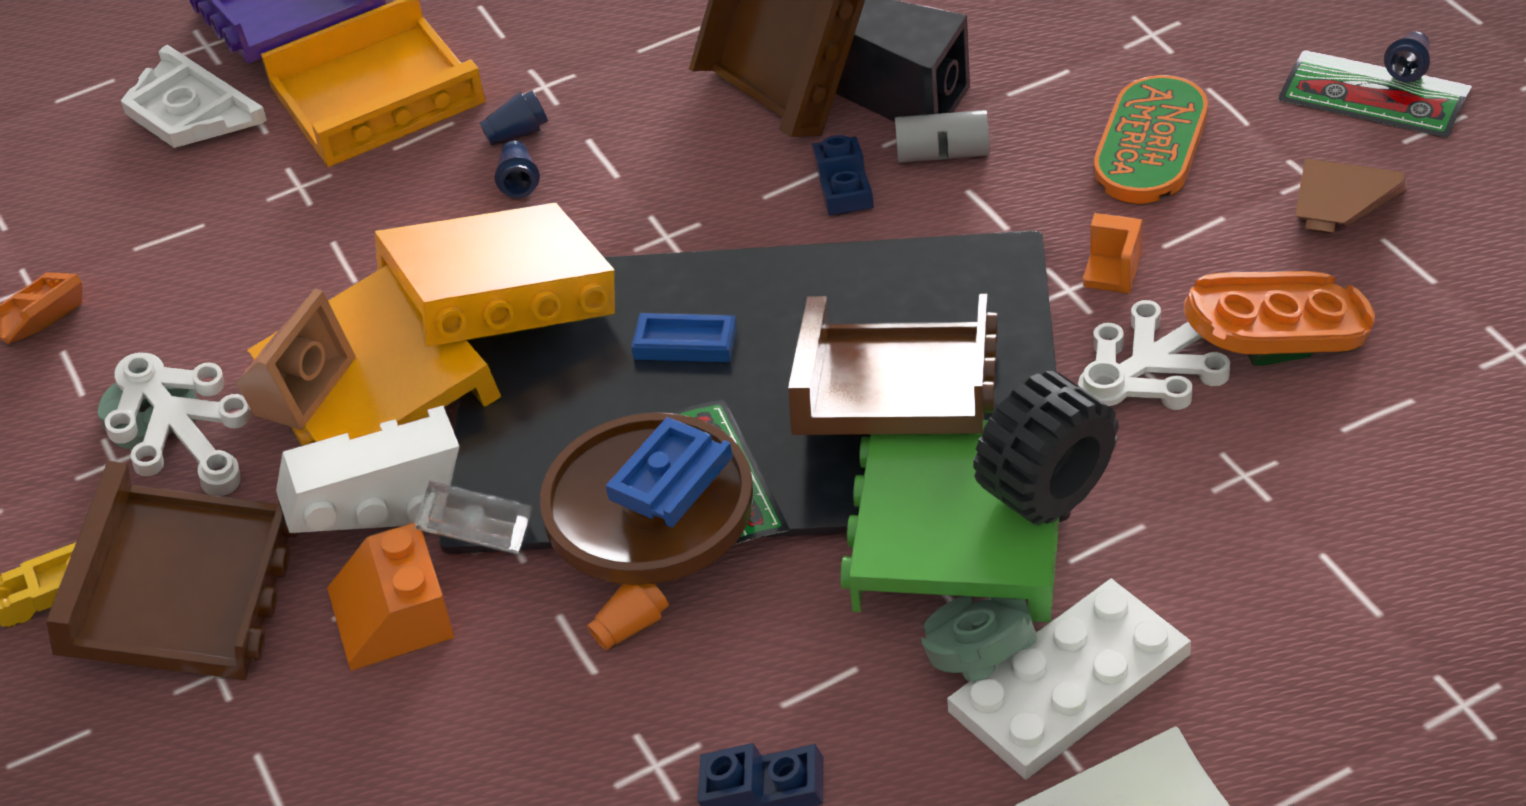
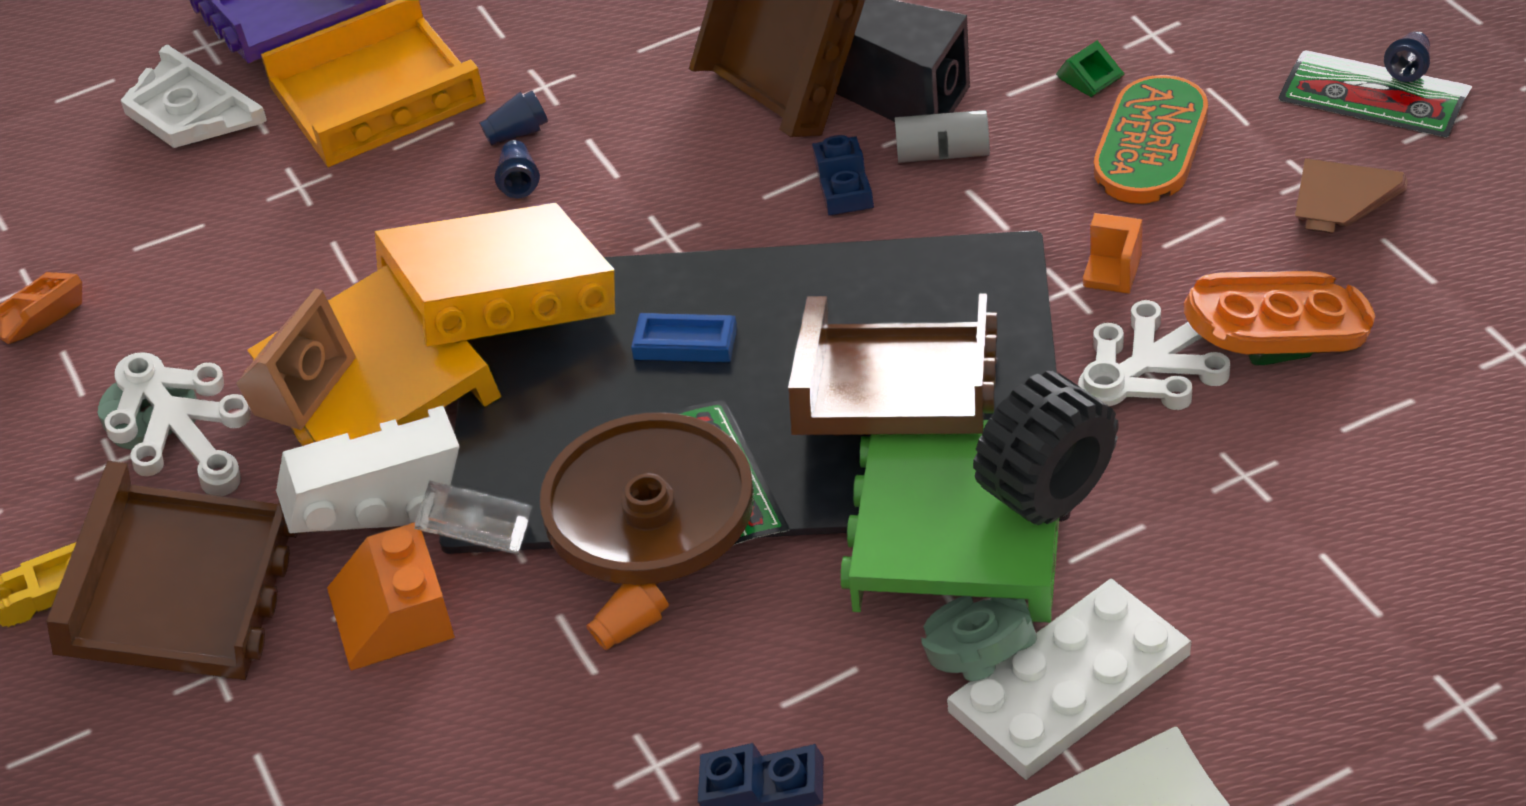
(669, 471): blue plate -> none
(1090, 70): none -> green slope

